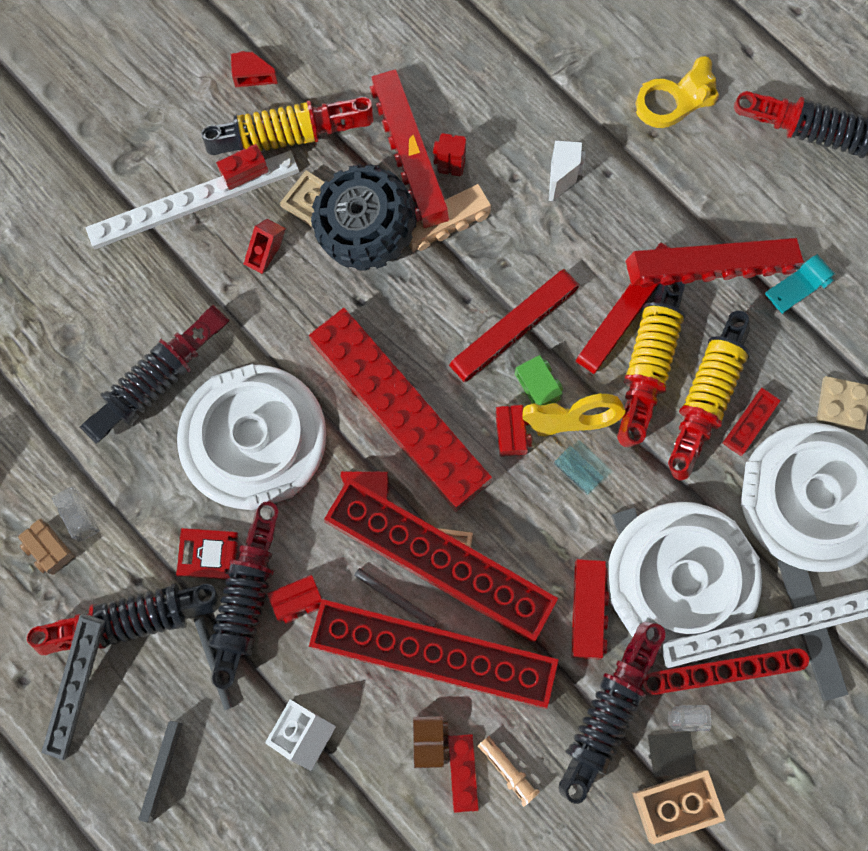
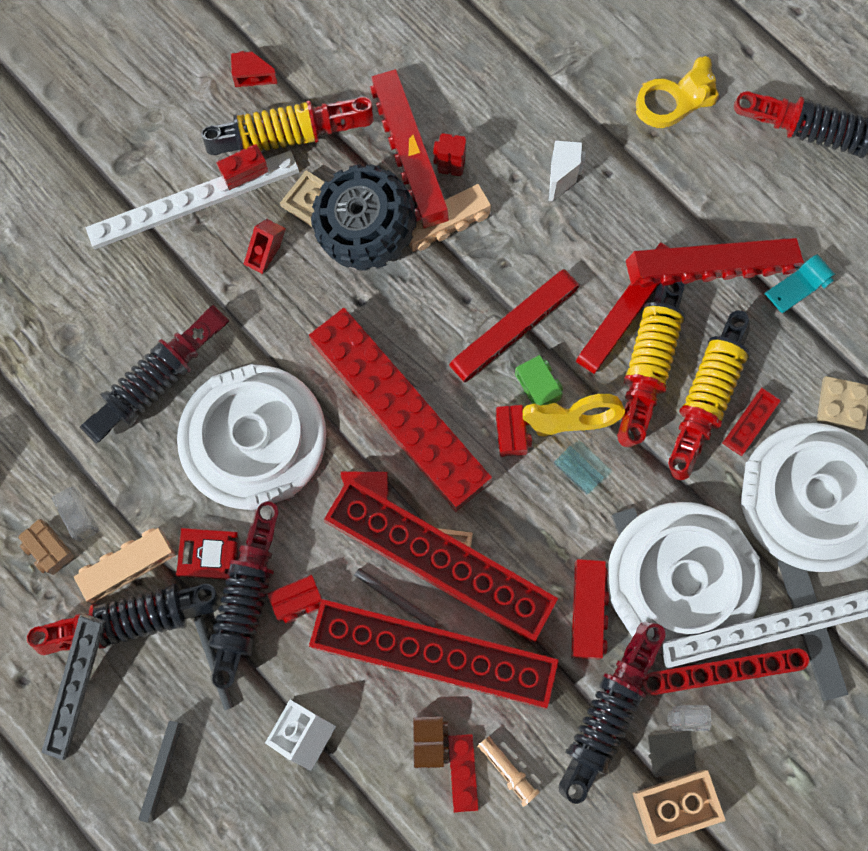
(124, 566): none -> light nougat brick

